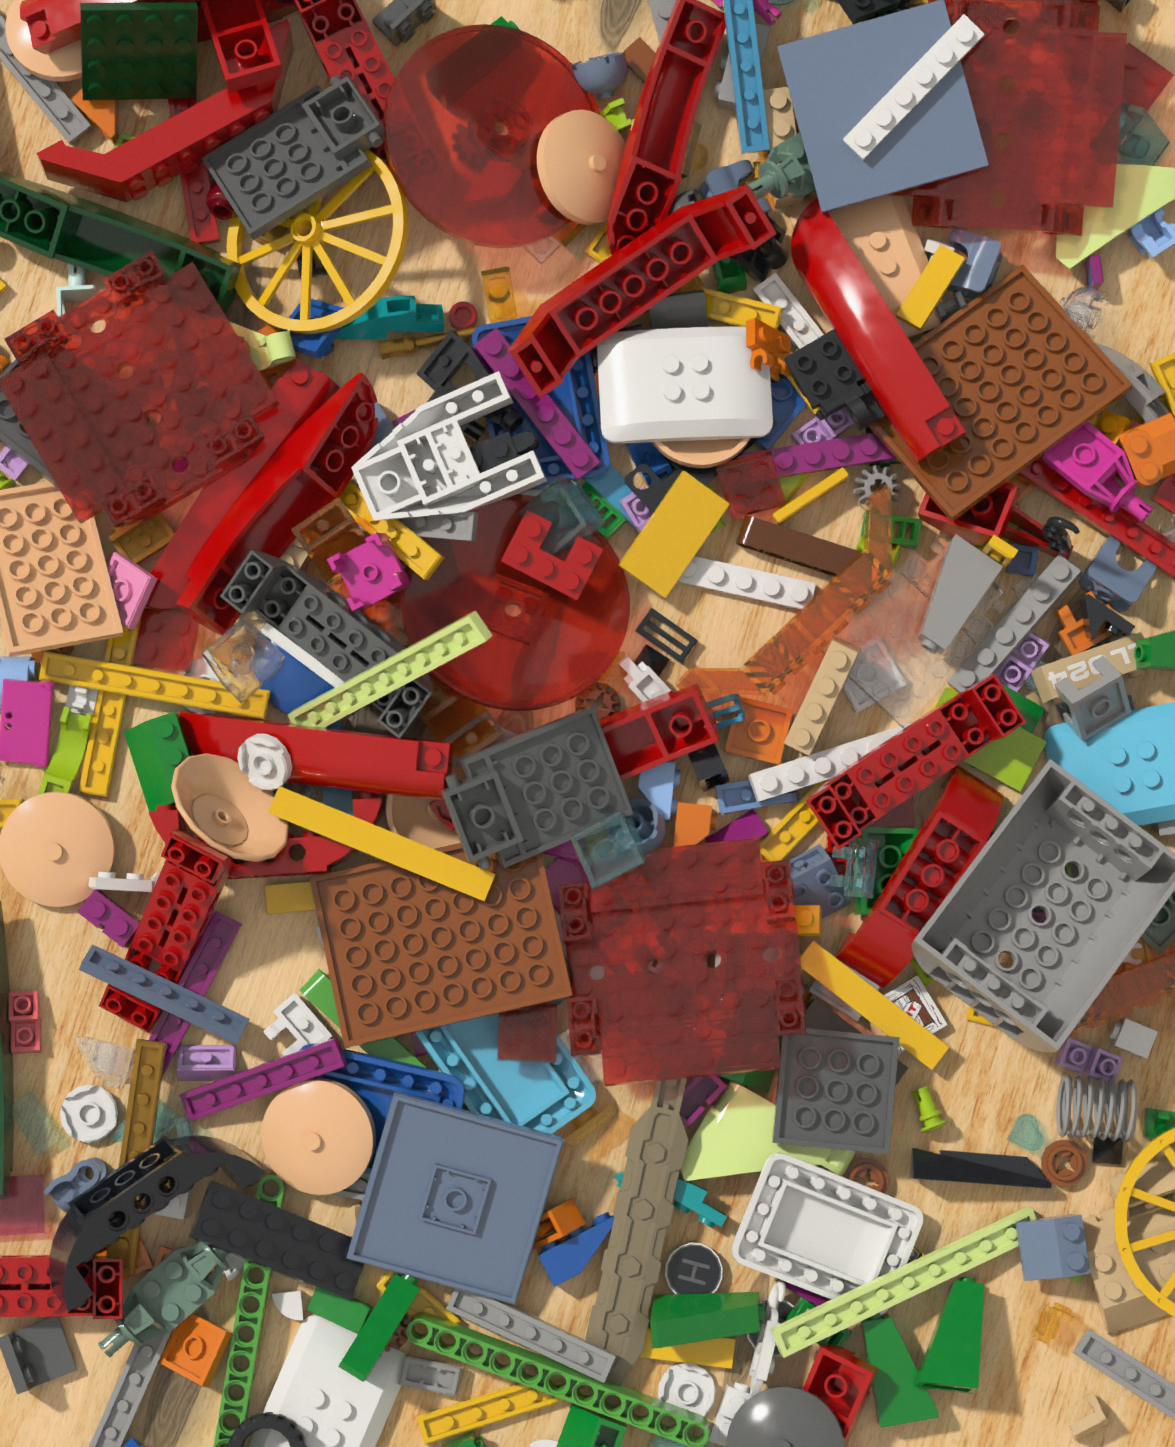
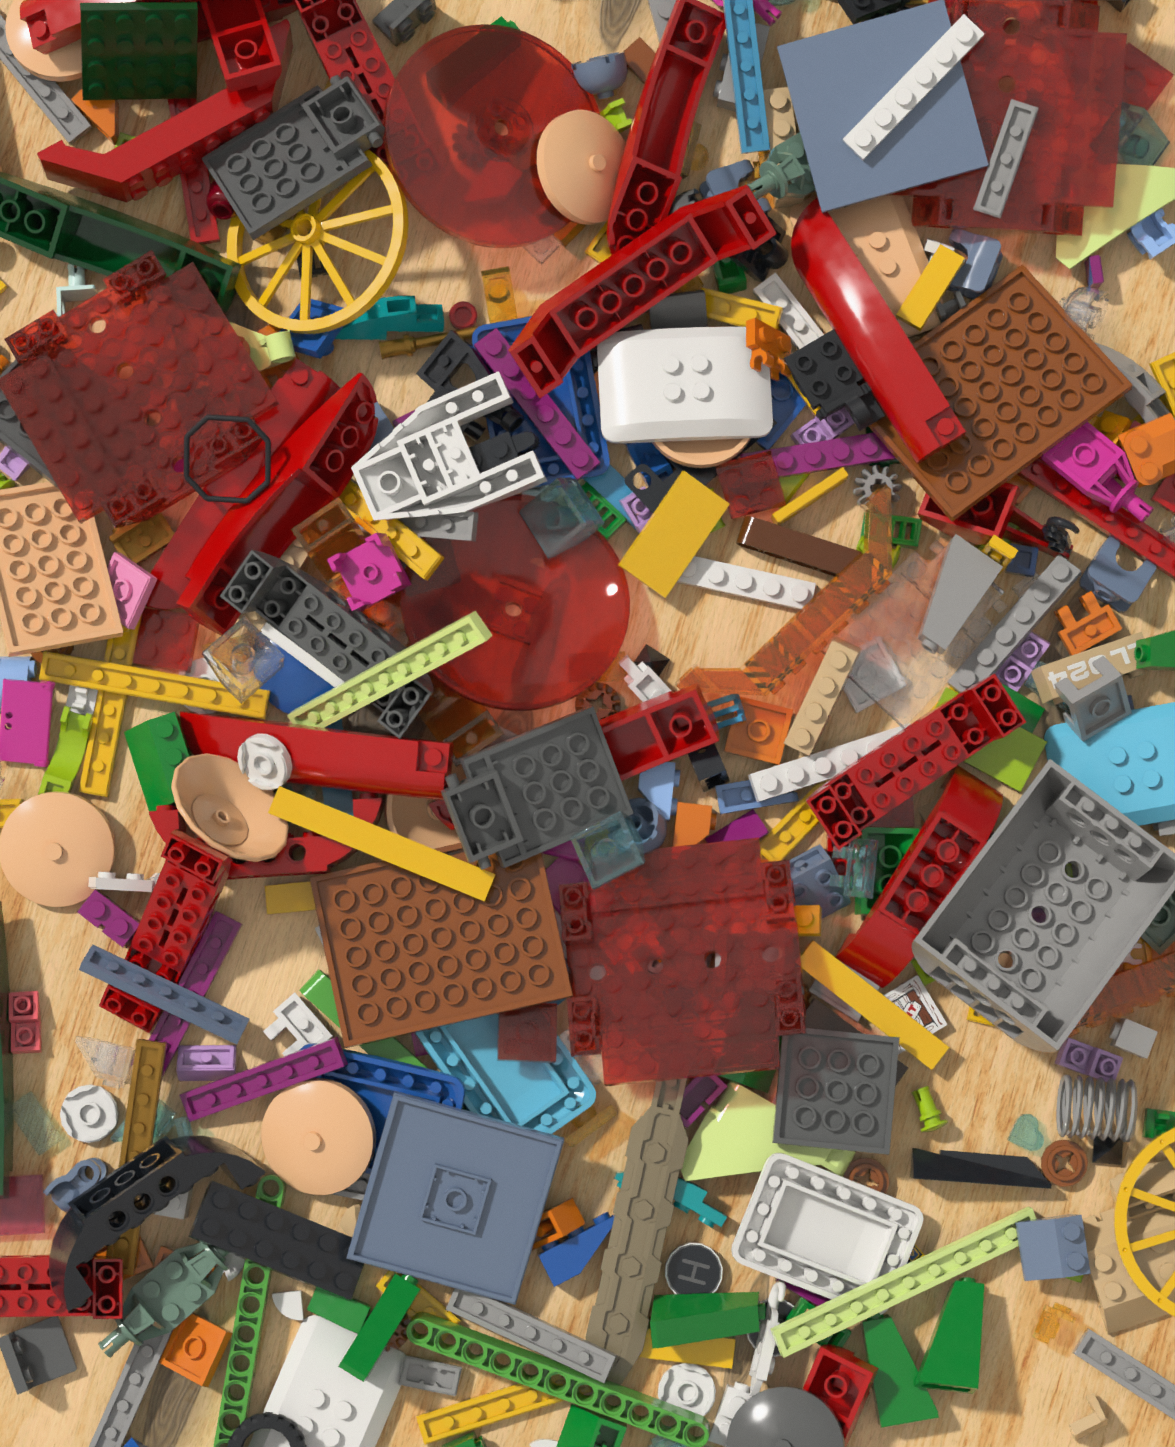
(258, 490): none -> black piece
(565, 576): red plate -> none
(646, 622): black tile -> none
(1006, 158): none -> light grey tile
(1096, 613): black slope -> none

